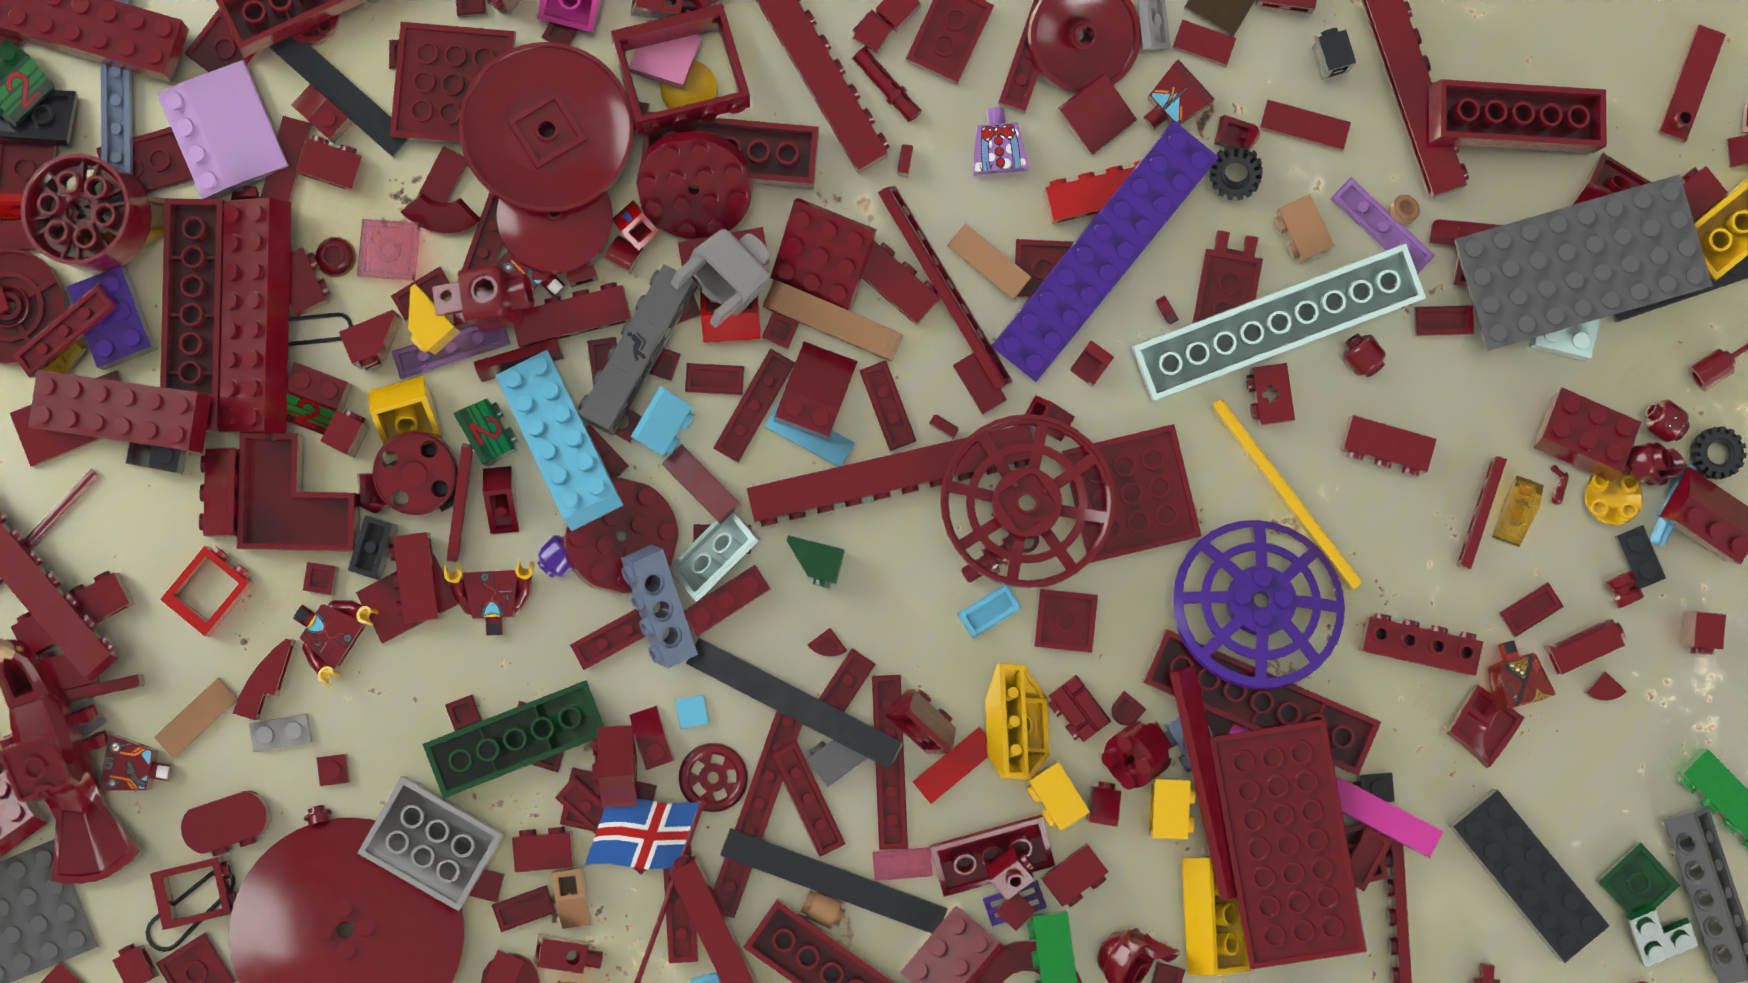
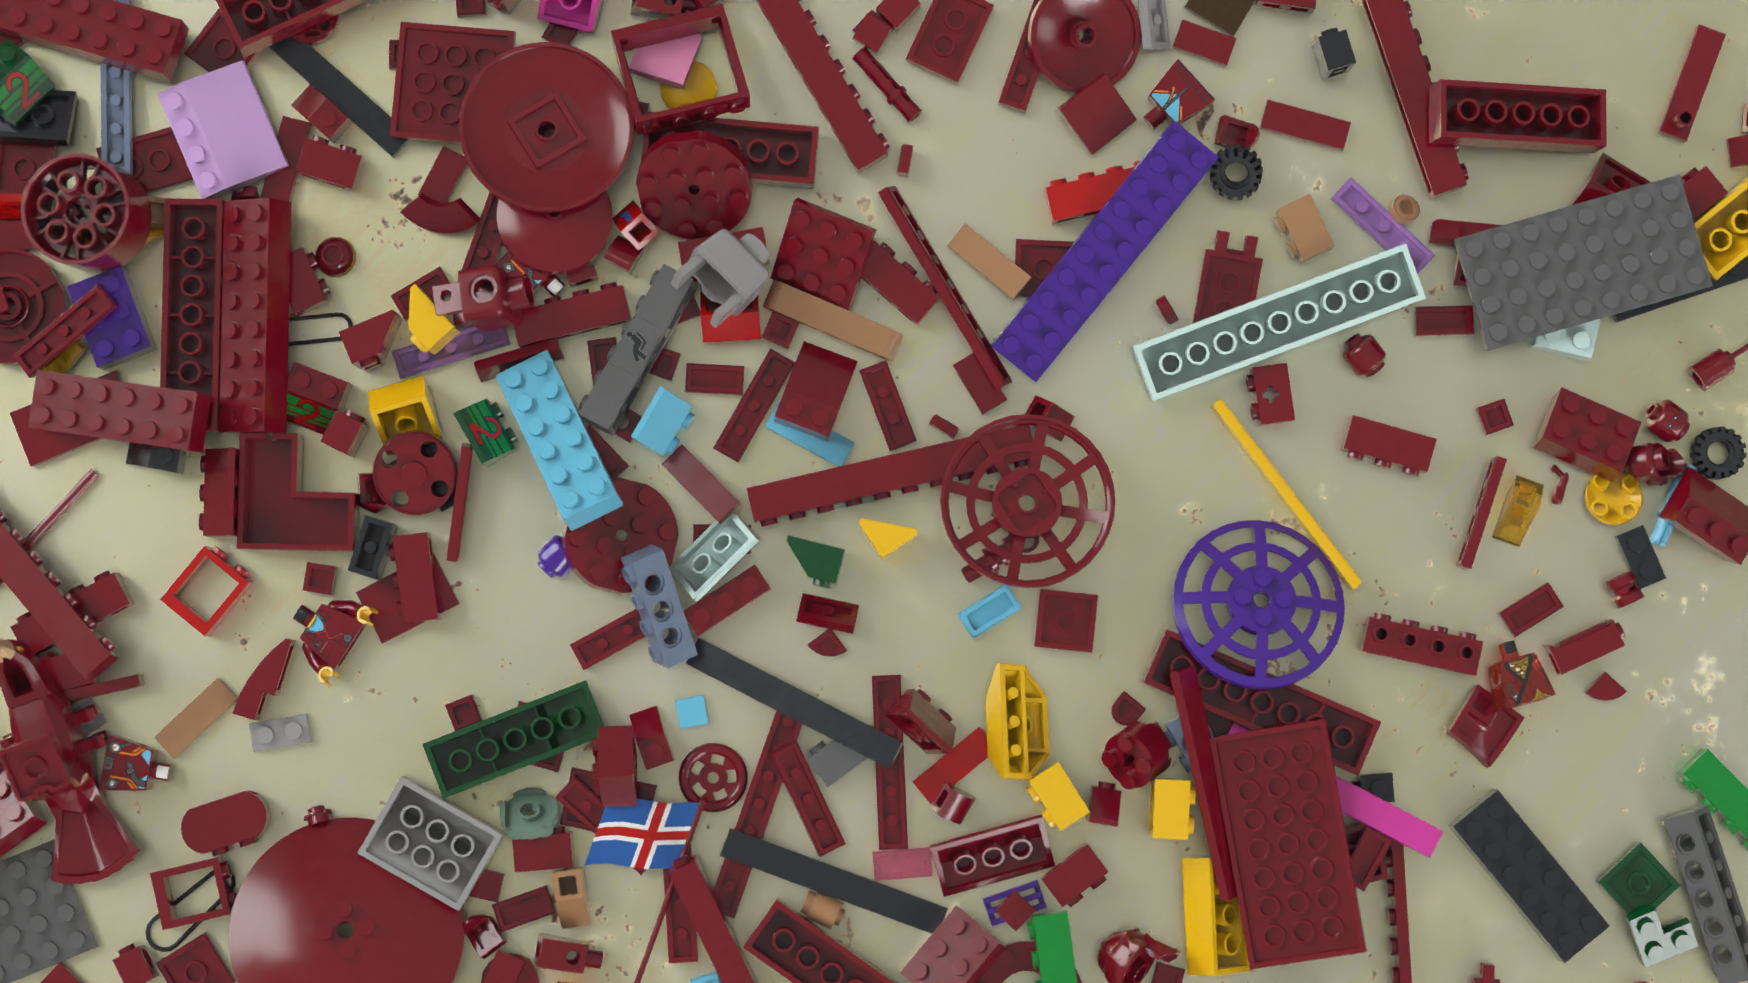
(333, 769): dark red plate -> none
(388, 249): clear pink tile -> none
(483, 934): none -> dark red plate
(491, 593): dark red torso -> none
(500, 499): dark red slope -> none
(529, 827): none -> sand green plate
(827, 613): none -> dark red plate
(847, 680): dark red tile -> none
(885, 536): none -> yellow slope
(953, 803): none -> dark red brick
(999, 146): torso -> none
(1011, 872): dark red brick -> none
(1078, 708): dark red brick -> none
(1091, 363): dark red panel -> none
(1150, 493): dark red plate -> none
(1494, 417): none -> dark red tile
(1703, 632): dark red brick -> none

